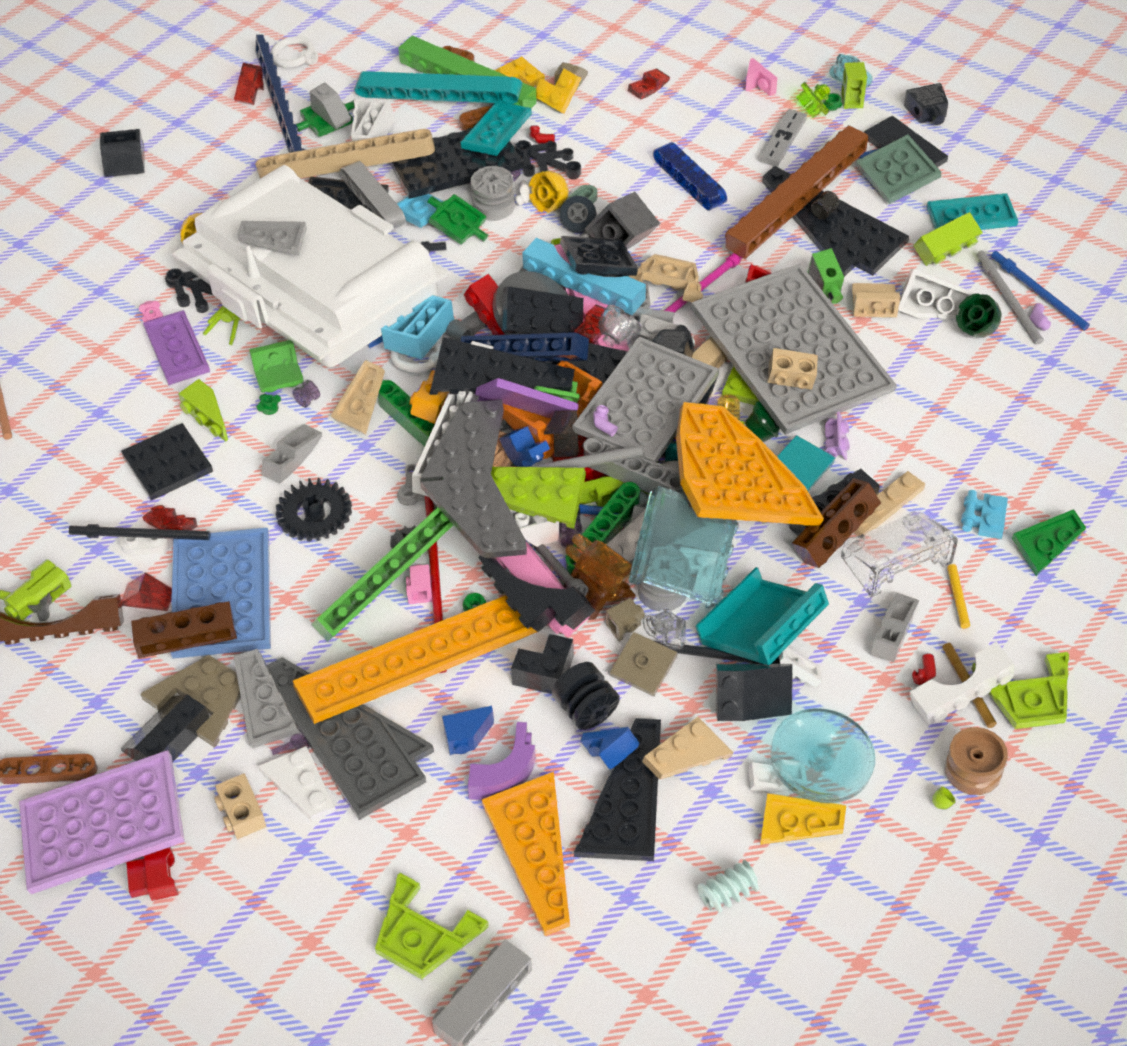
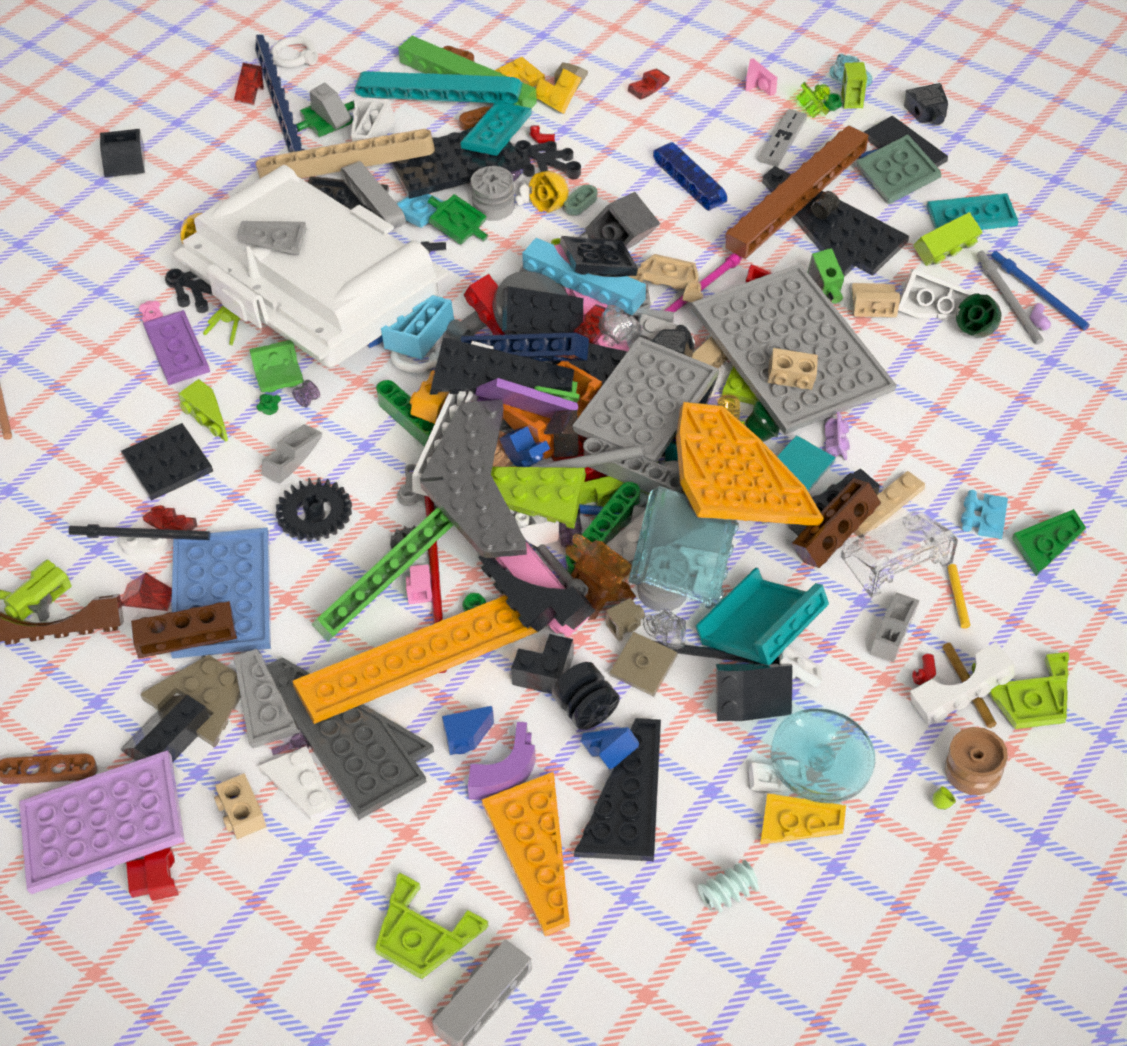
(360, 398): tan wing -> none
(573, 208): black wheel -> none
(601, 421): lavender arm -> none
(686, 749): tan wing -> none

